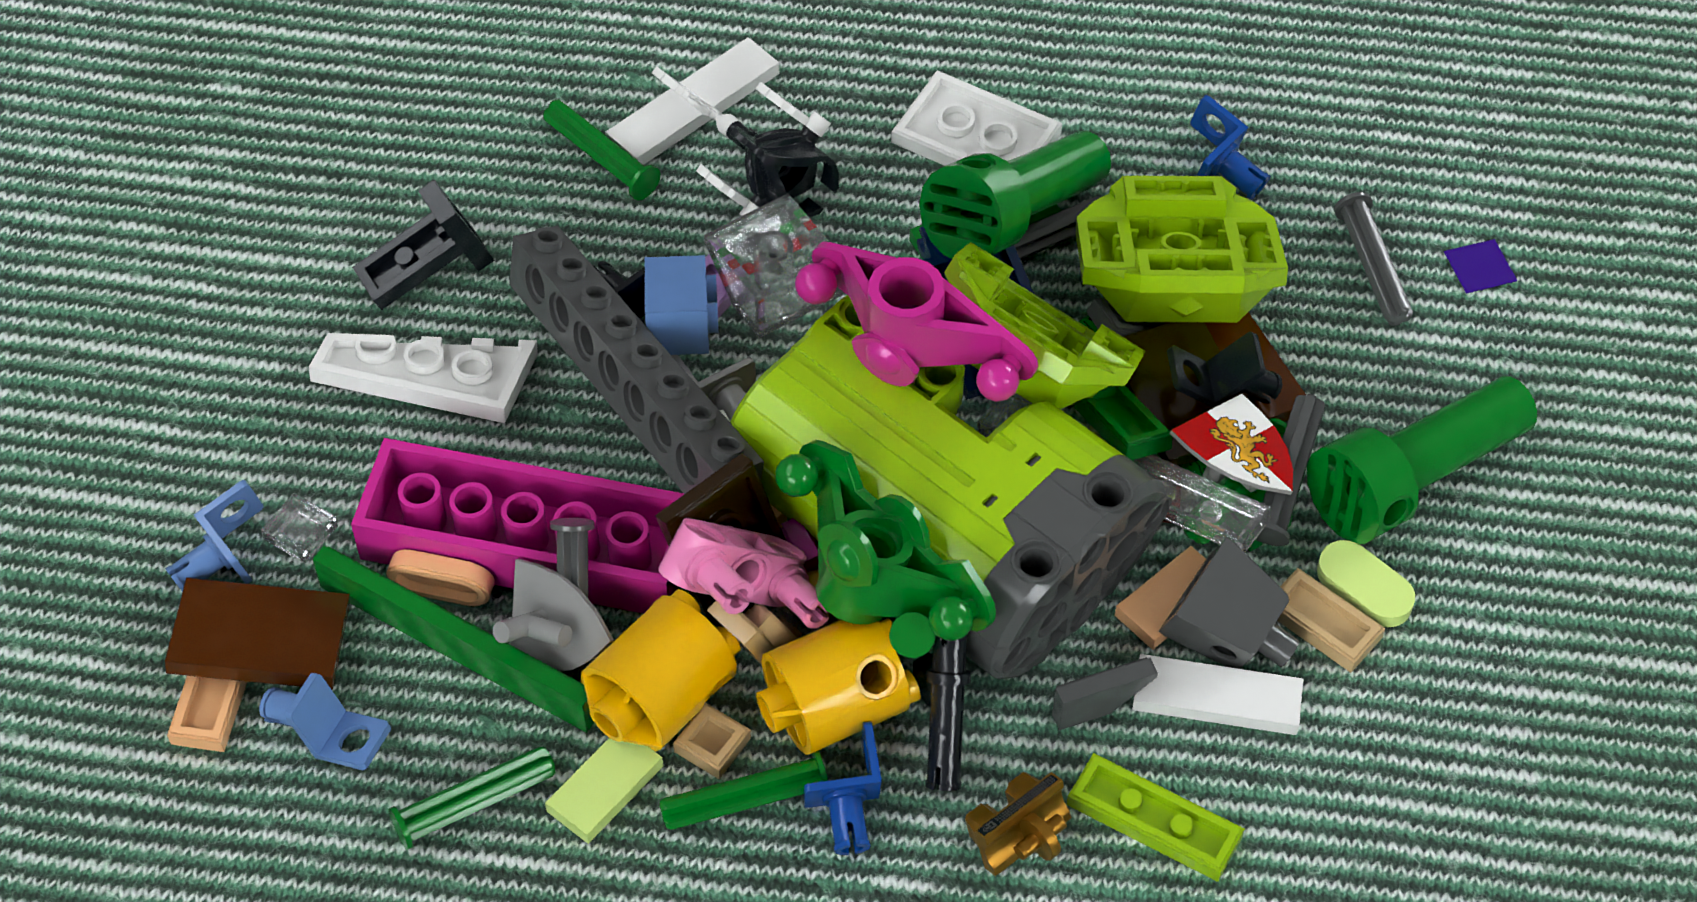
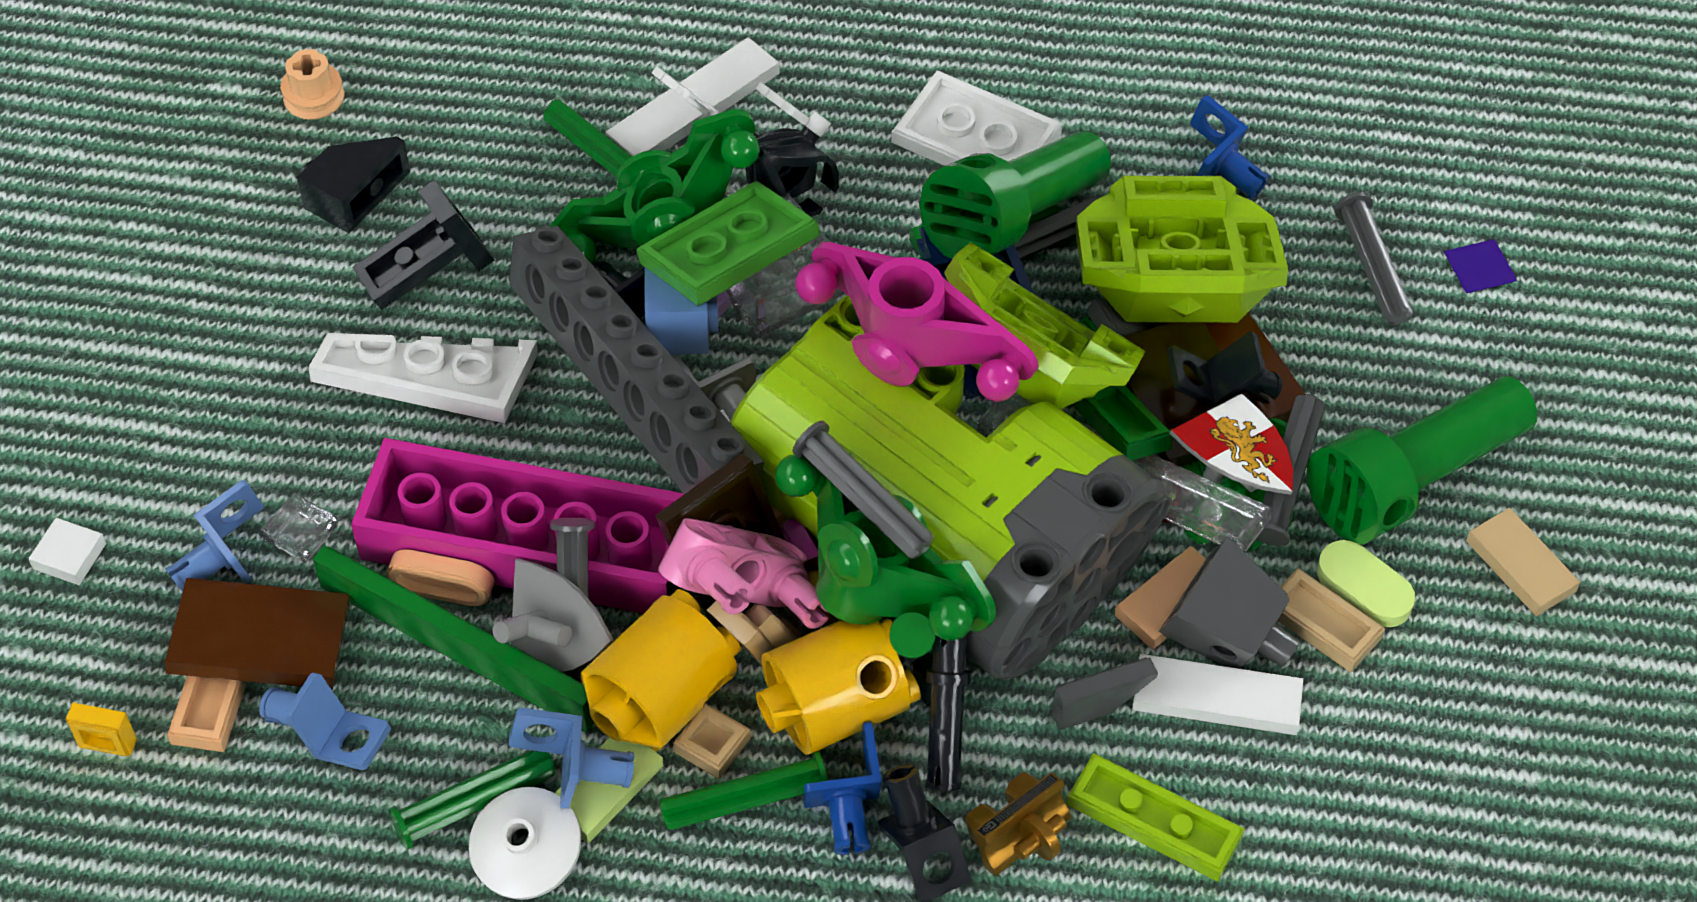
(67, 551): none -> white tile
(101, 729): none -> yellow tile
(311, 85): none -> light nougat piece
(352, 179): none -> black slope
(541, 860): none -> white dish
(578, 761): none -> medium blue bracket
(663, 187): none -> green piece
(727, 242): none -> bright green tile
(863, 490): none -> dark grey axle
(920, 832): none -> black bracket
(1523, 561): none -> tan tile

